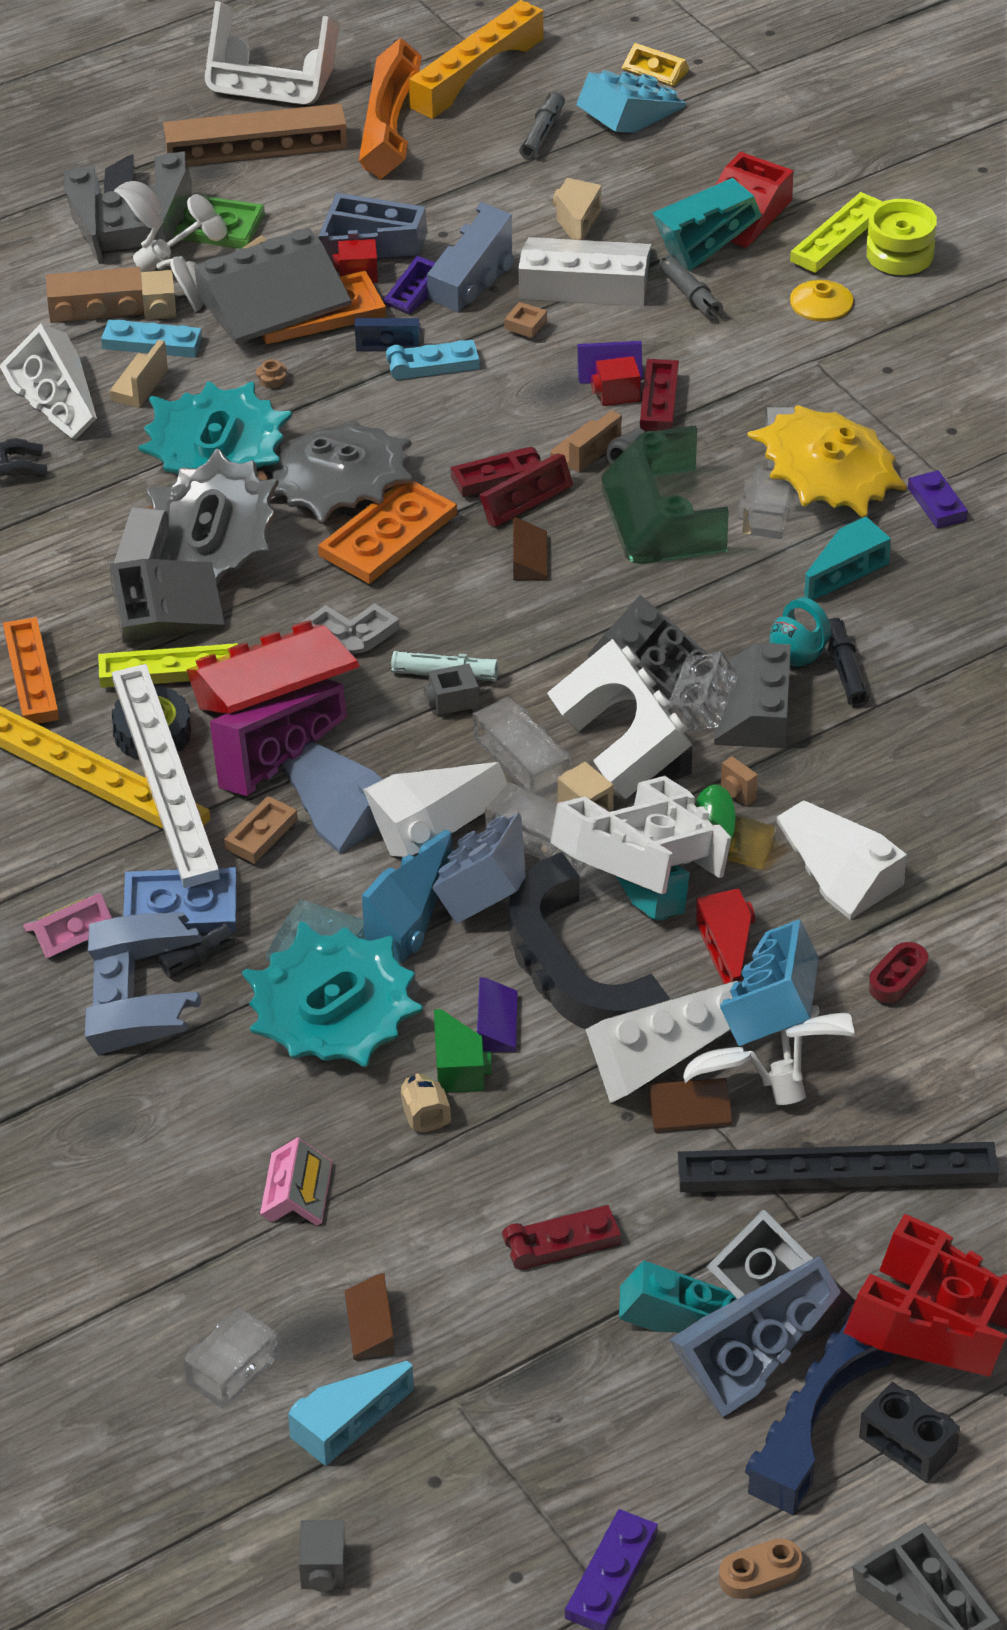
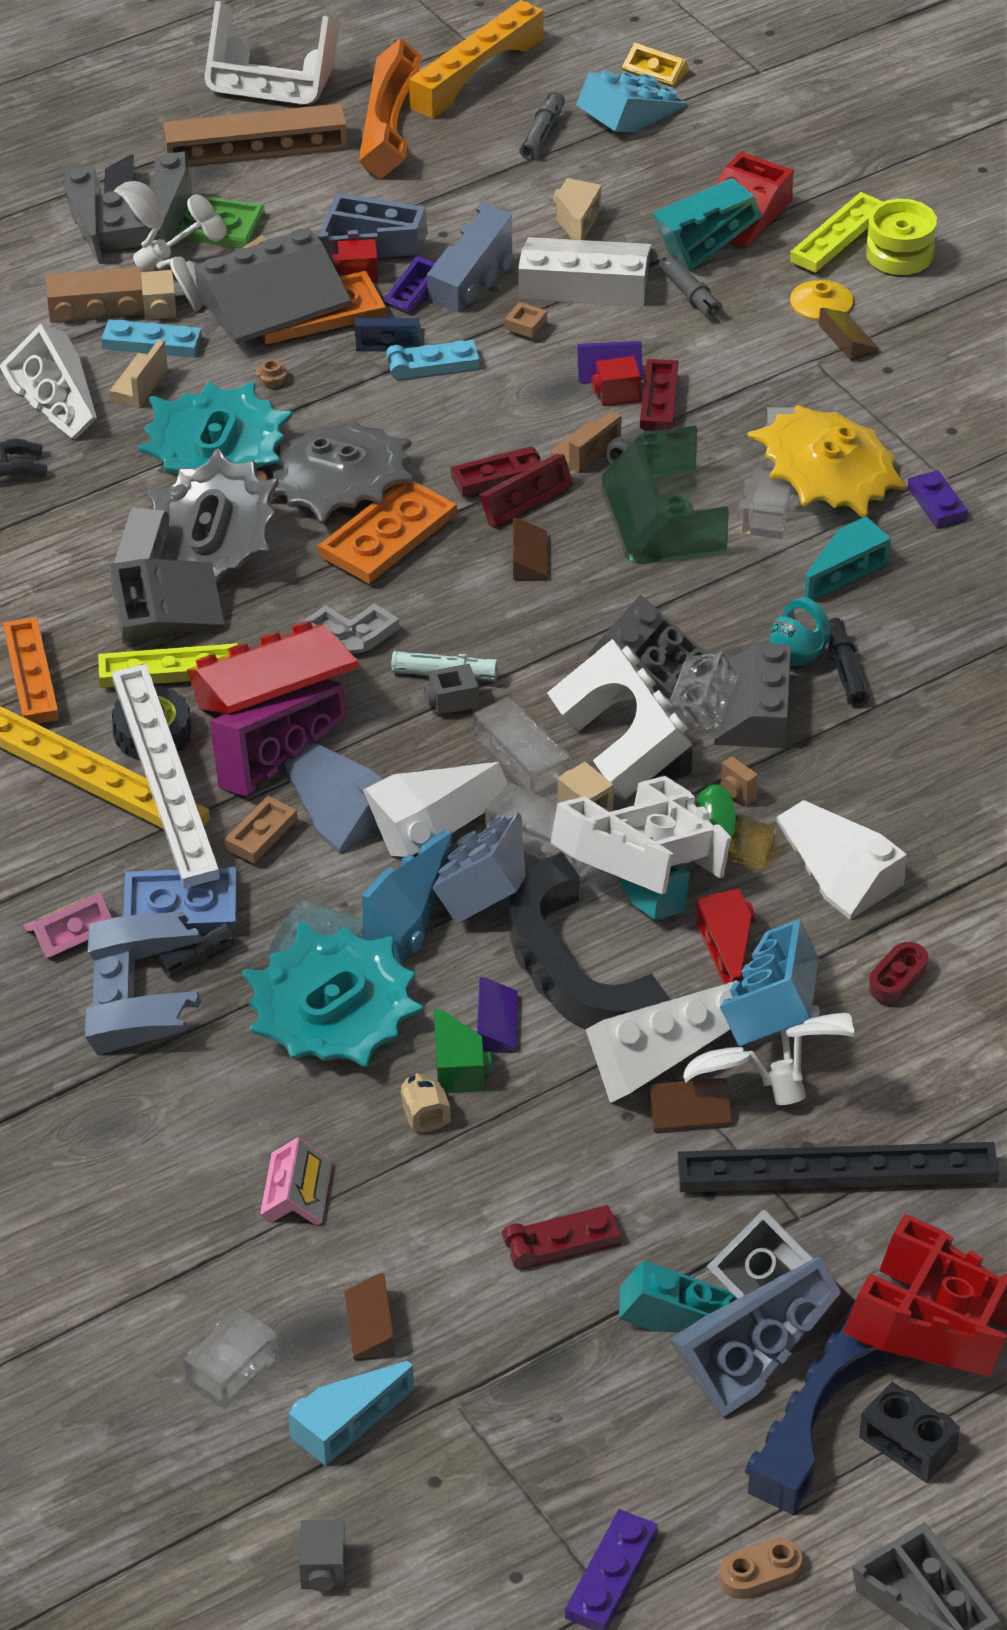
(846, 334): none -> reddish brown slope

